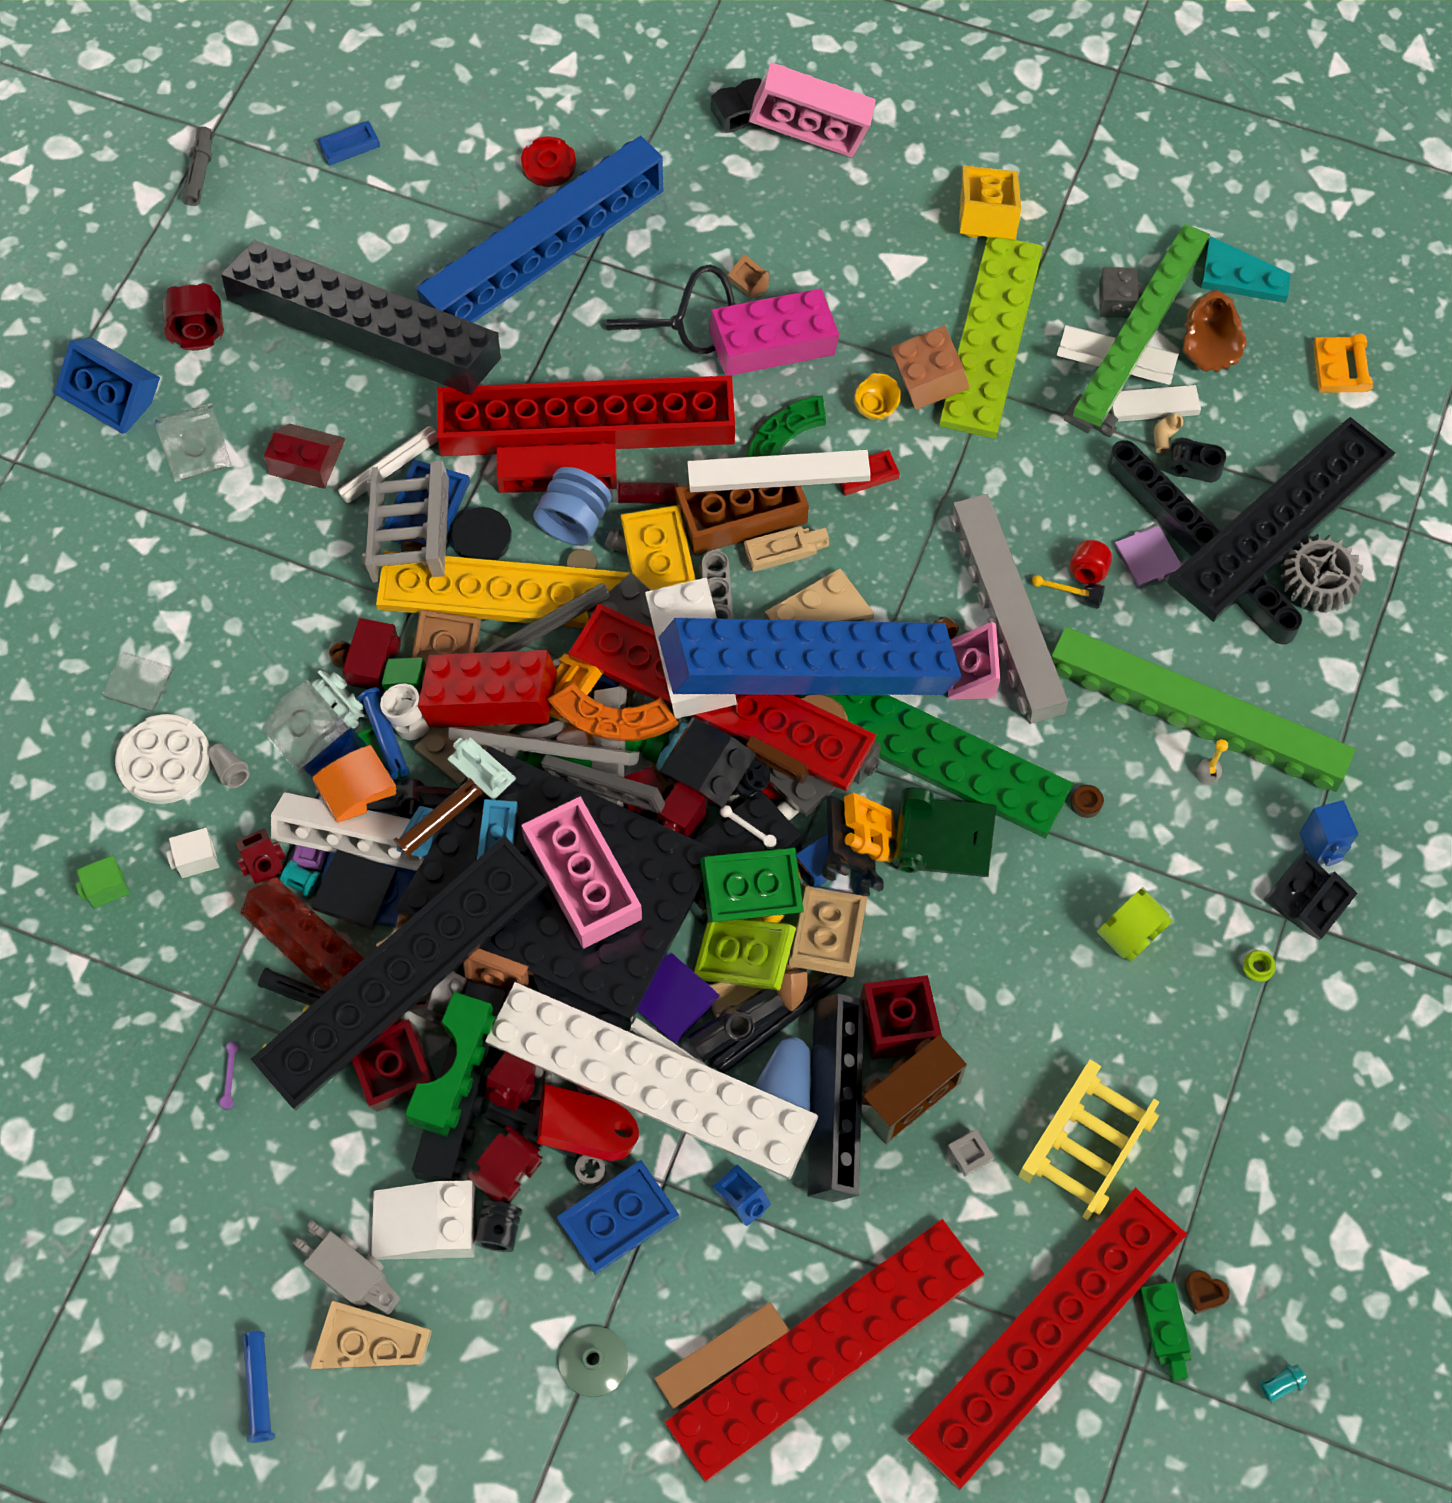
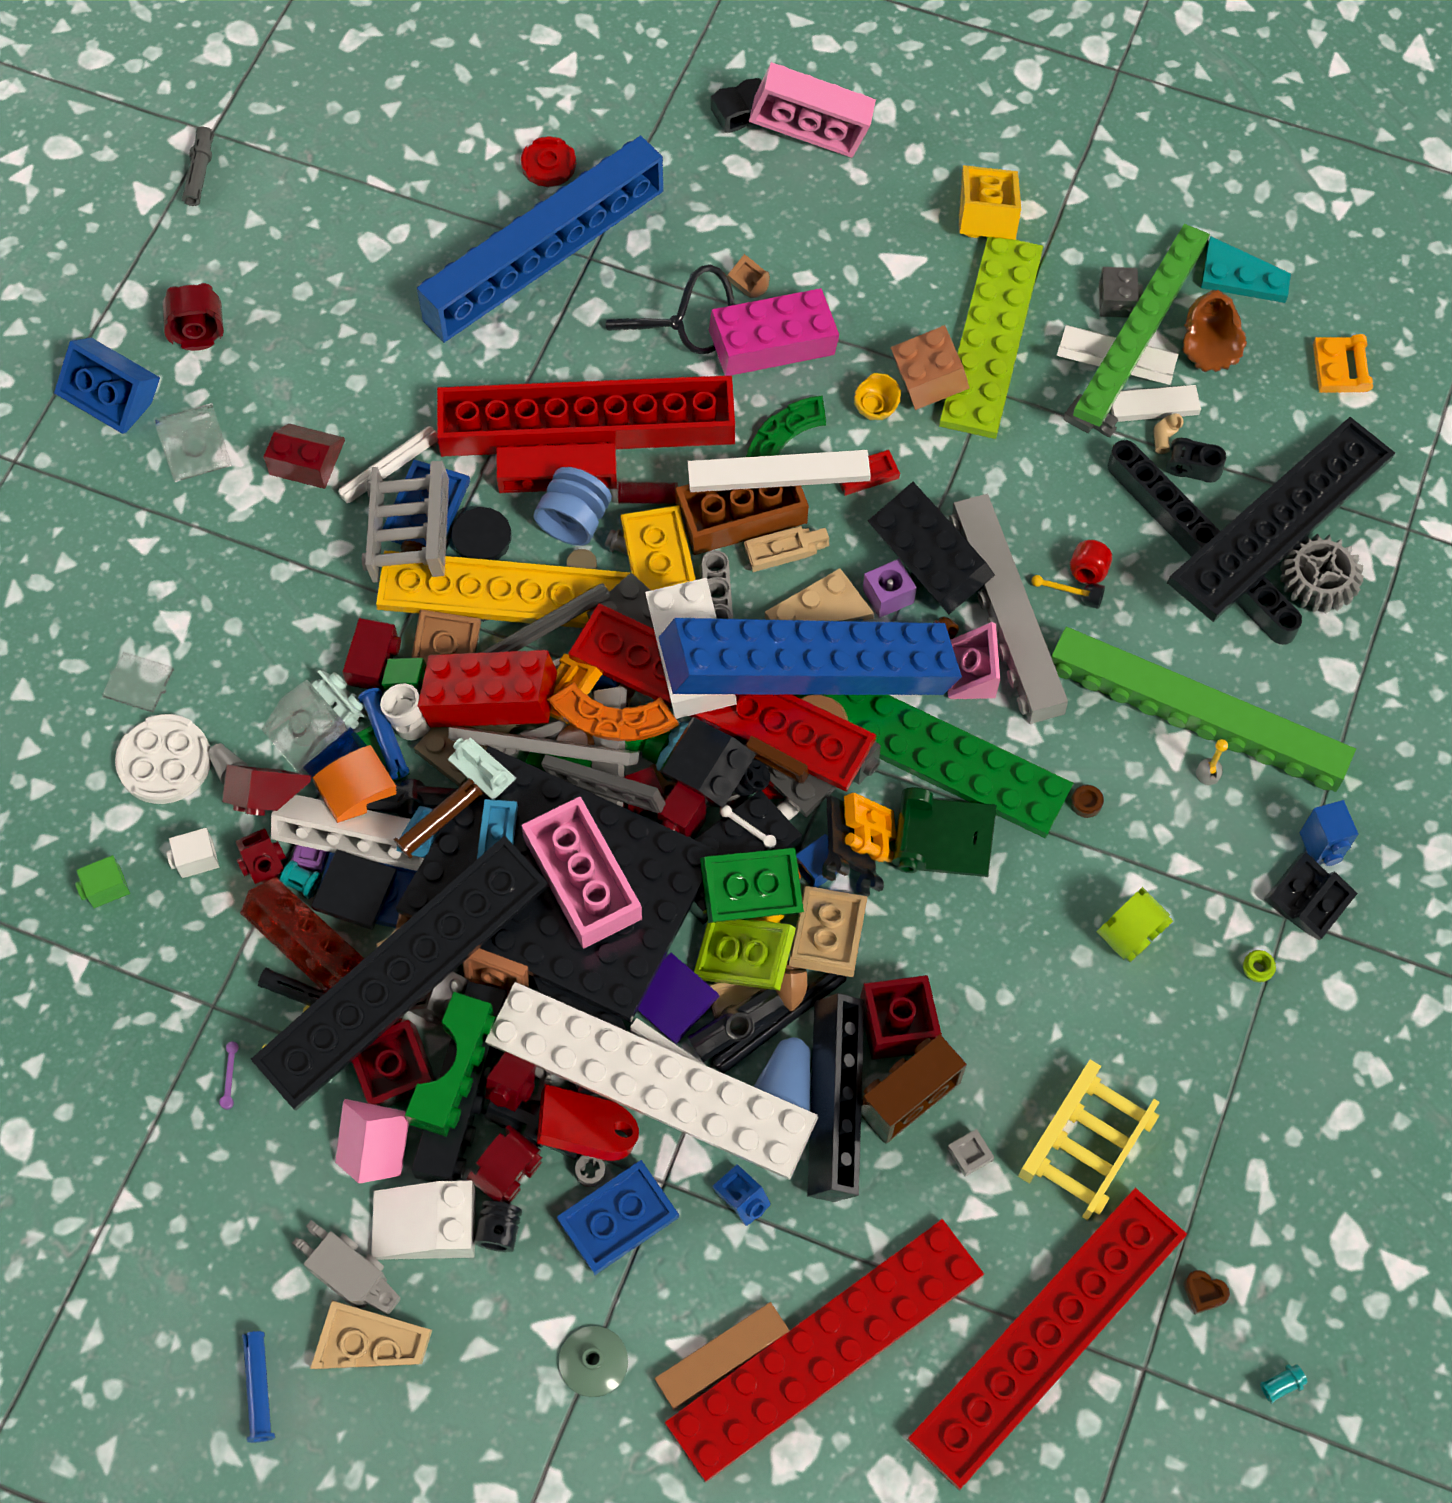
(261, 789): none -> dark red slope
(339, 658): reddish brown hinge -> none
(348, 143): blue tile -> none
(362, 316): black brick -> none
(371, 1141): none -> bright pink slope
(889, 588): none -> medium lavender piece
(931, 548): none -> black brick
(1148, 556): lavender piece -> none
(1166, 1328): green hinge -> none

